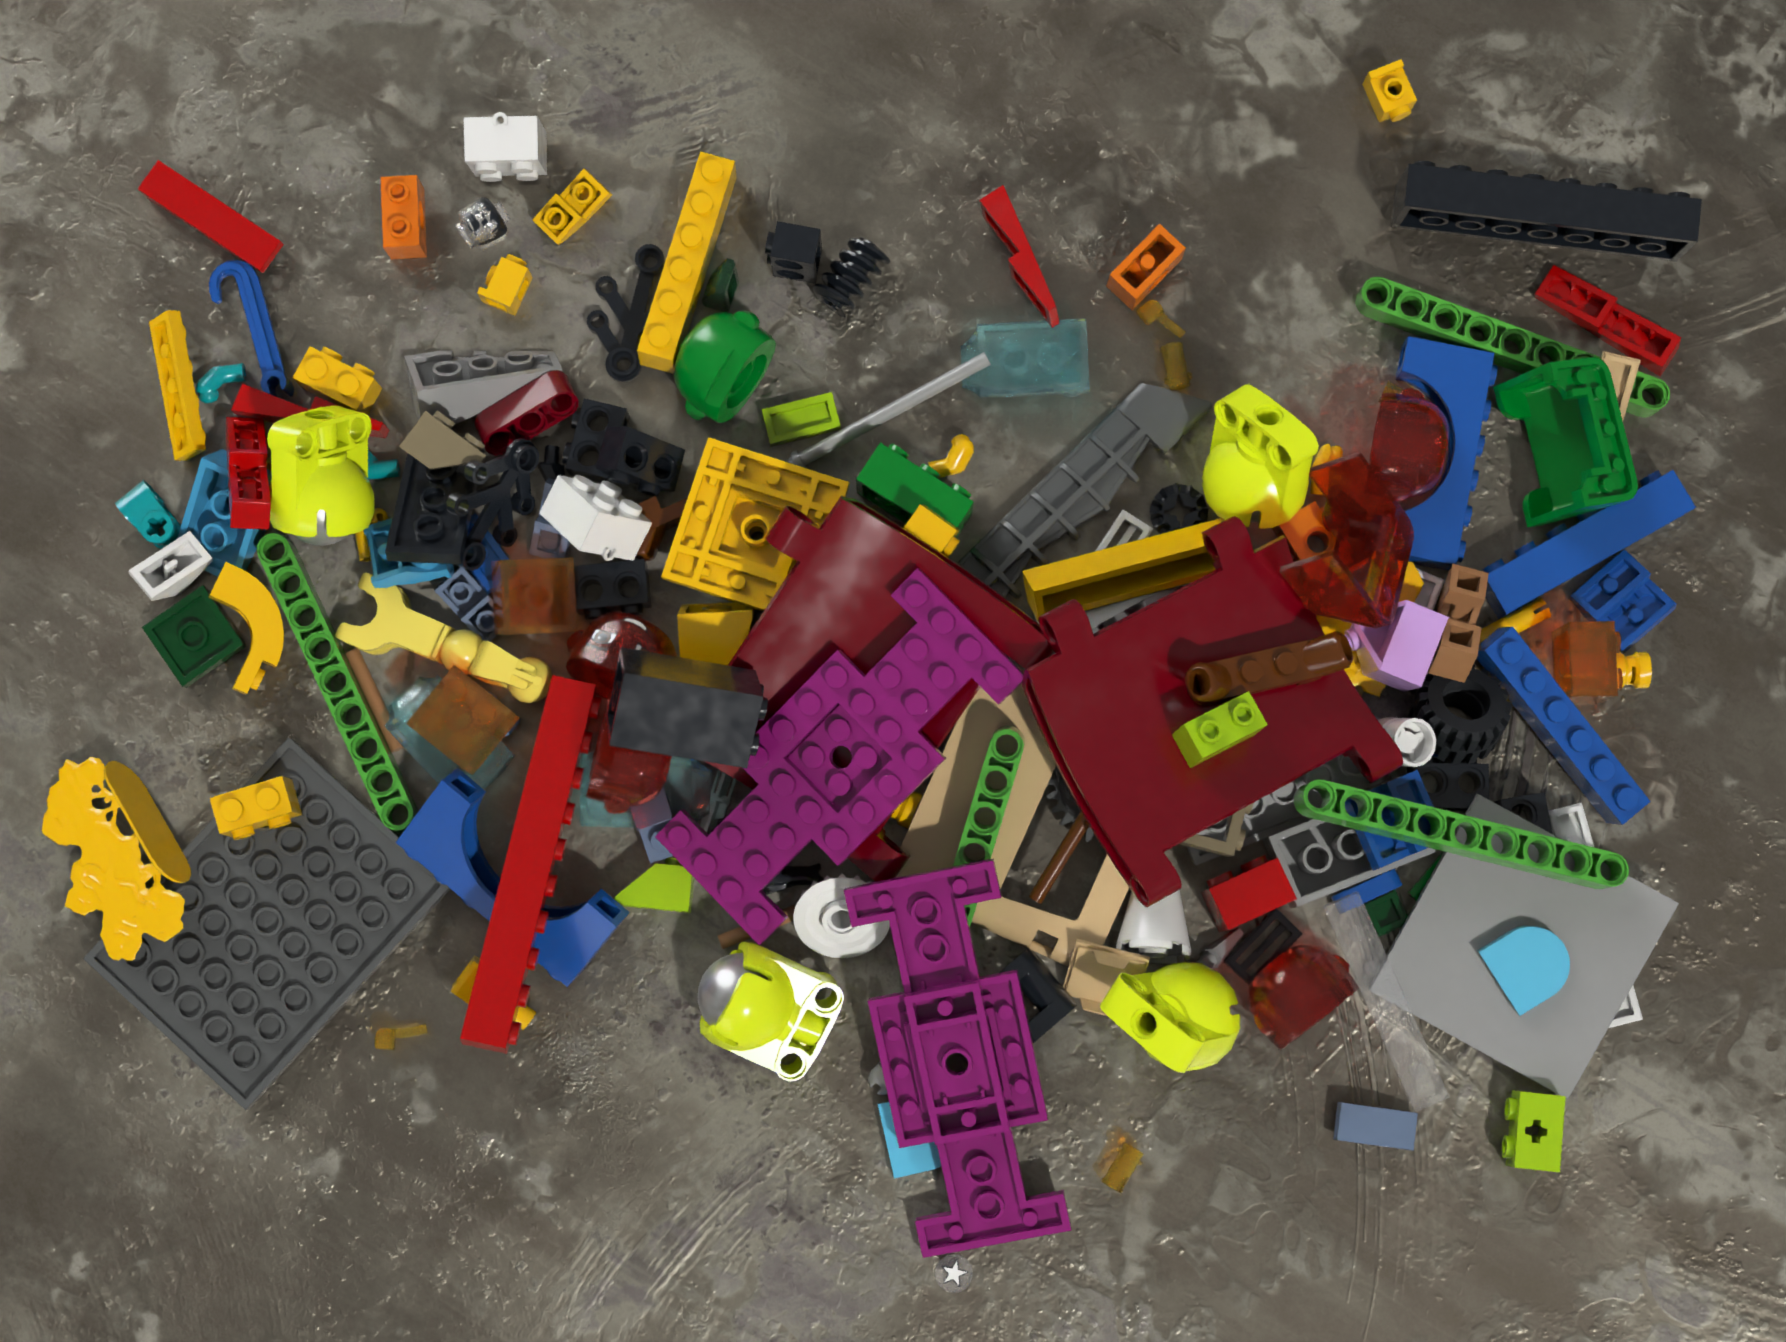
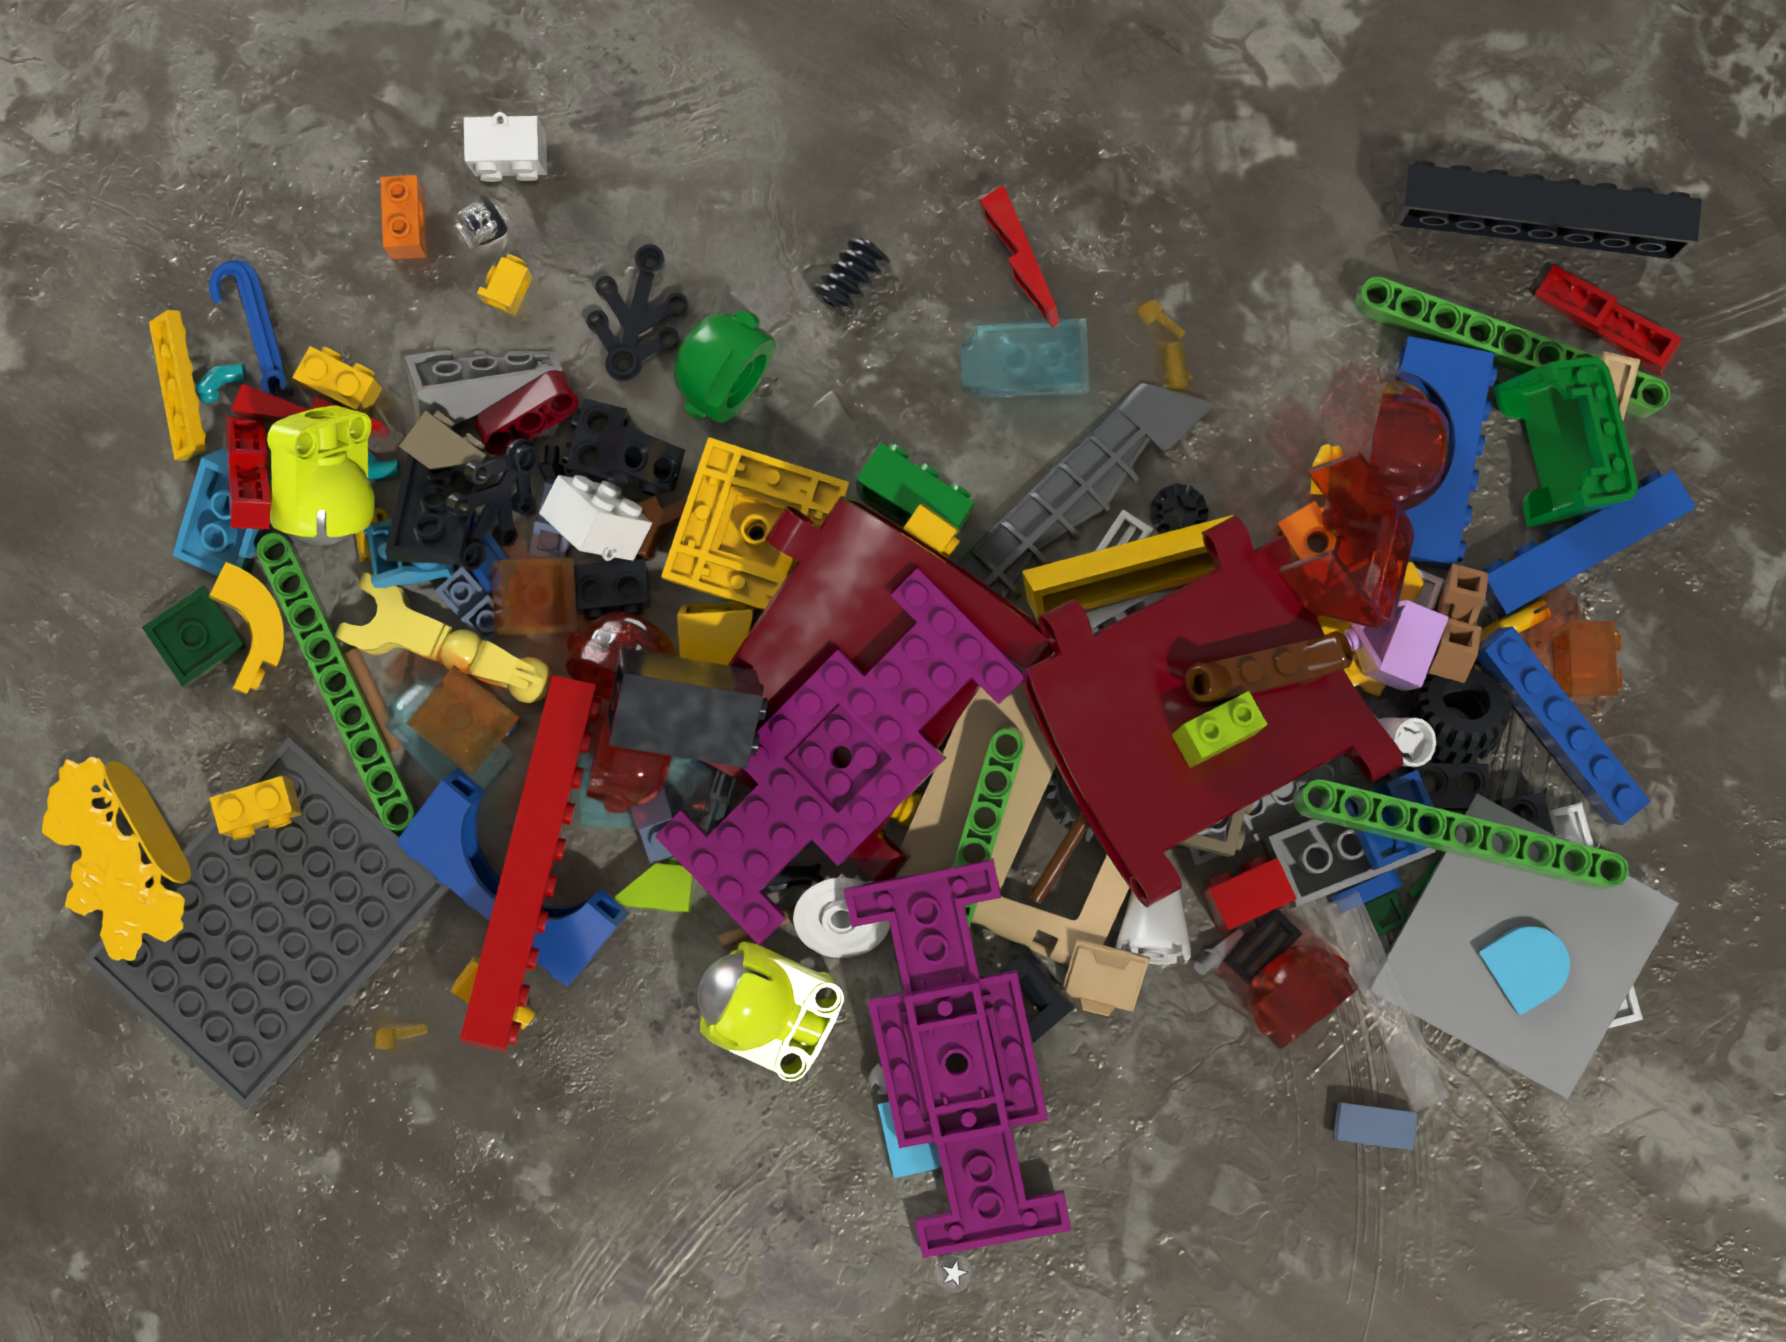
(148, 514): teal piece -> none
(171, 568): white slope -> none
(210, 216): red slope -> none
(573, 207): yellow slope -> none
(687, 262): yellow brick -> none
(721, 286): clear green slope -> none
(794, 252): black brick -> none
(801, 419): lime tile -> none
(889, 411): light grey bar -> none
(957, 458): yellow arm -> none
(1123, 1167): clear yellow pin -> none
(1145, 266): orange brick -> none
(1176, 1014): neon yellow piece -> none
(1257, 460): neon yellow piece -> none
(1382, 101): yellow brick -> none
(1540, 1150): lime brick -> none
(1624, 595): blue slope -> none
(1635, 669): yellow wheel -> none

